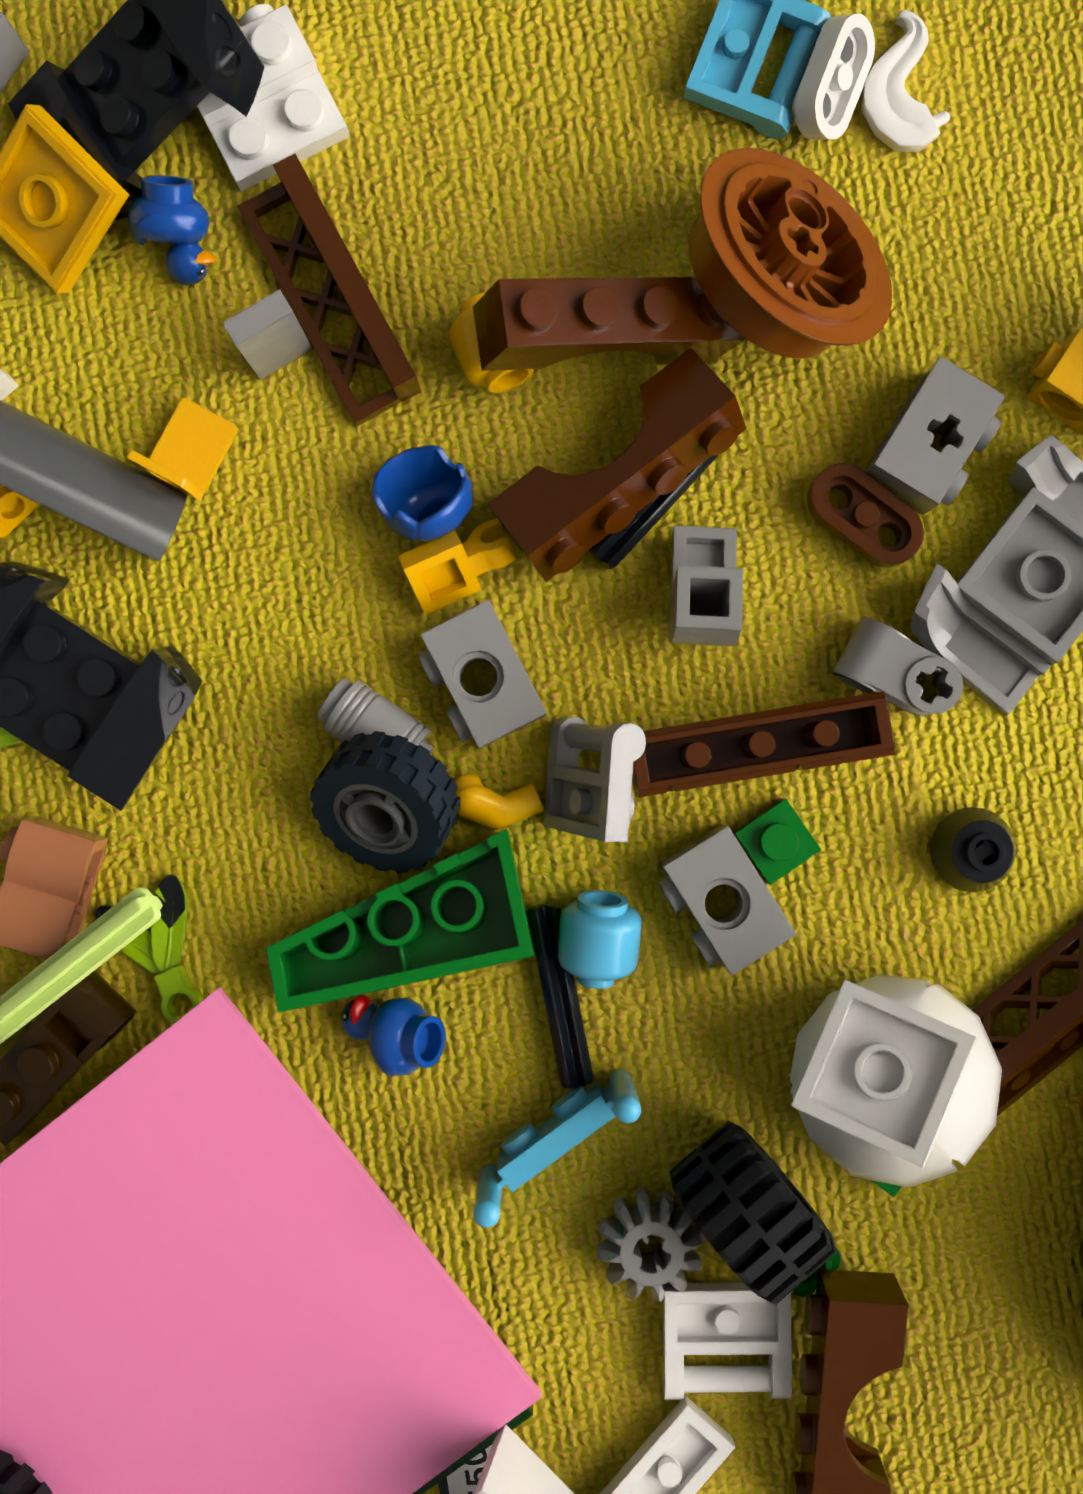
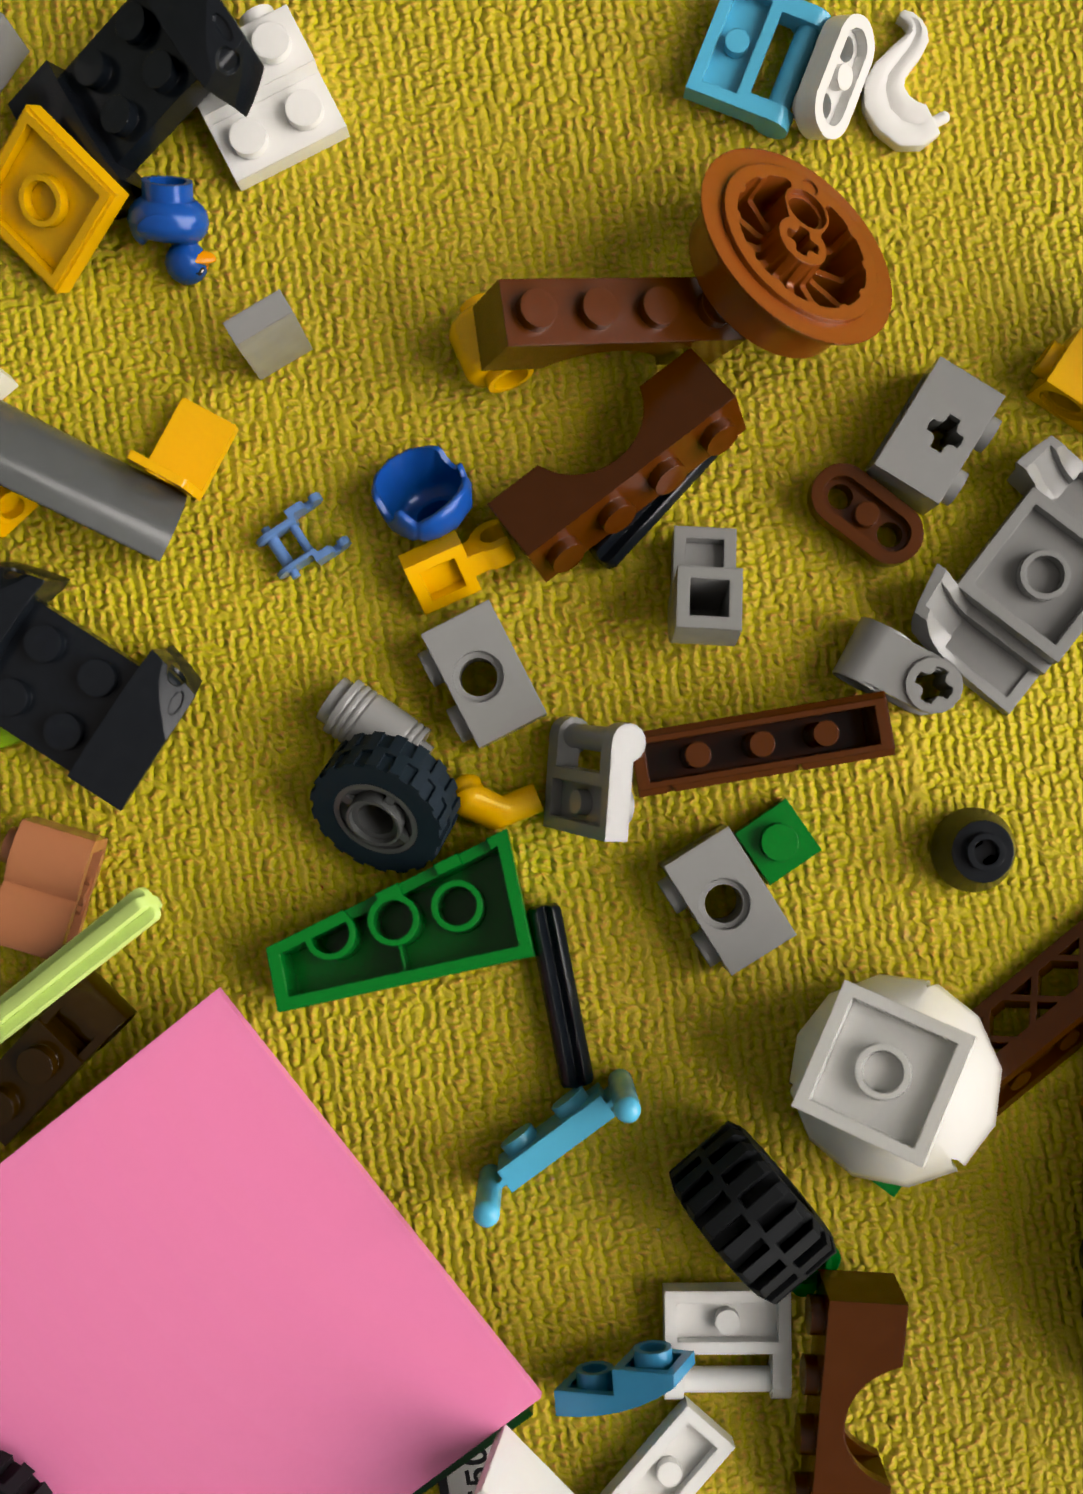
(162, 947): lime piece -> none
(271, 538): none -> medium blue piece
(343, 273): reddish brown fence -> none
(398, 1033): blue animal -> none
(599, 938): medium azure head -> none
(636, 1379): none -> dark azure slope
(660, 1265): light grey gear -> none

